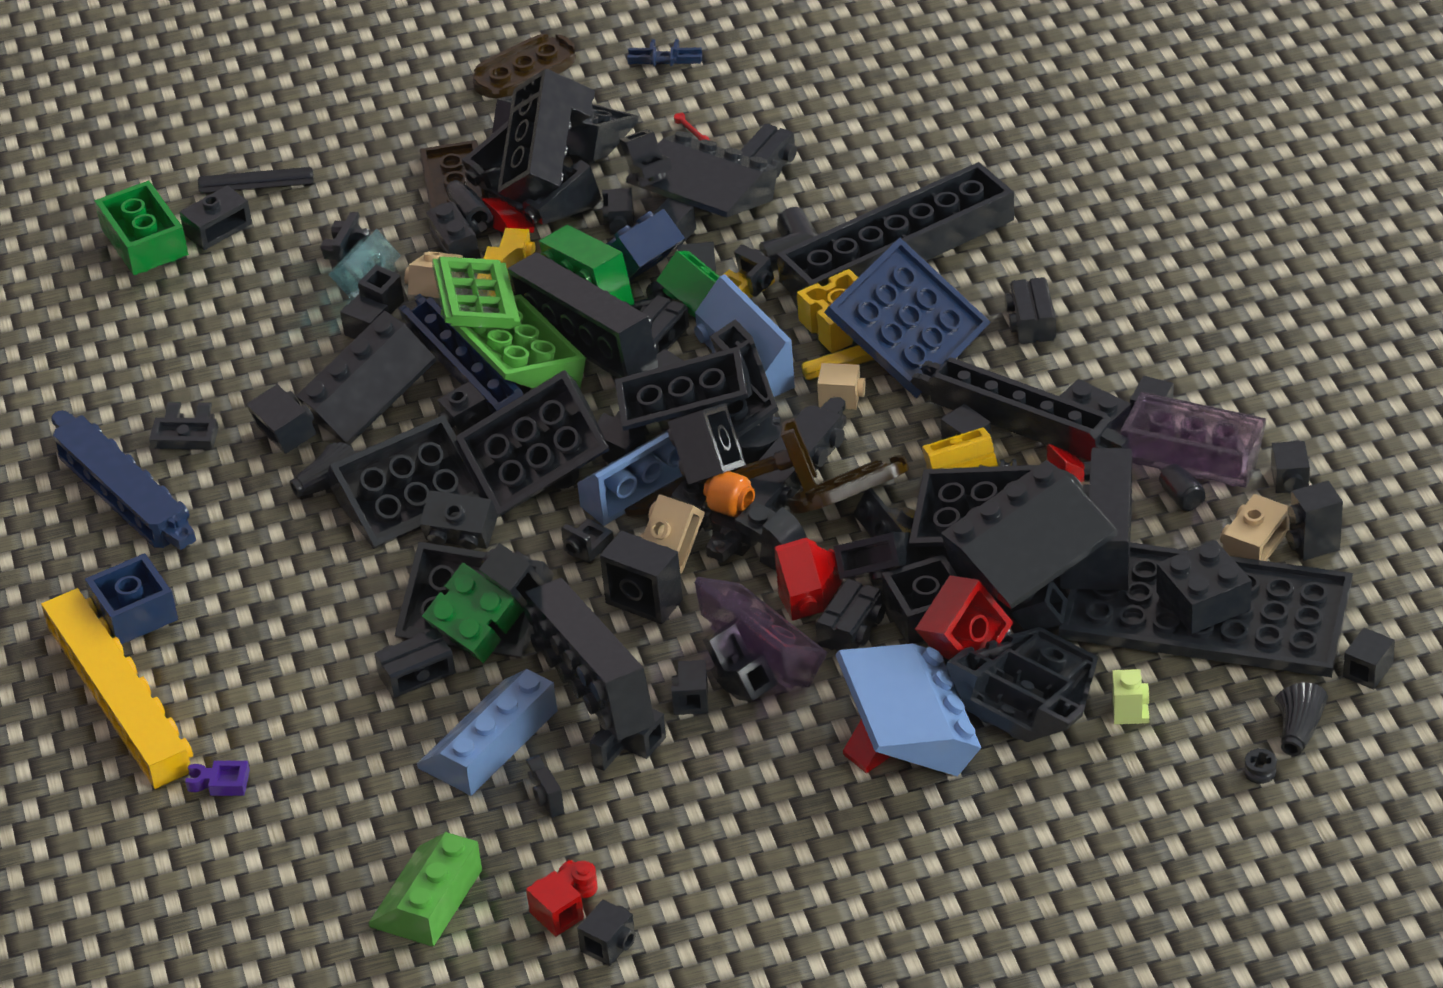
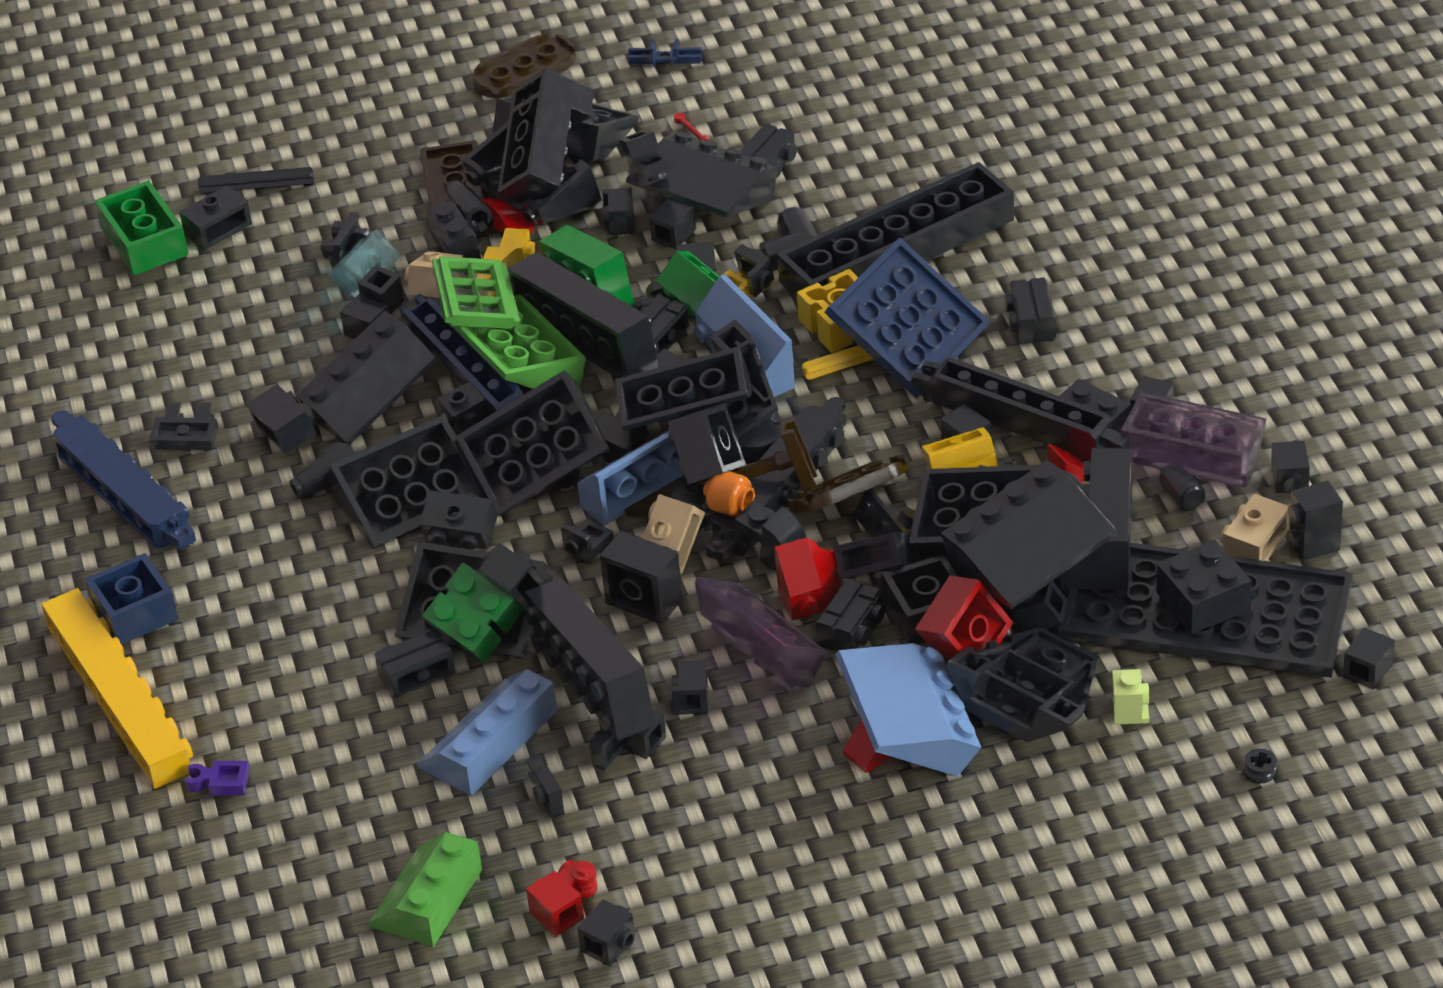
(647, 242): dark blue brick -> none
(735, 669): black brick -> none
(842, 382): tan brick -> none
(1301, 712): black piece -> none

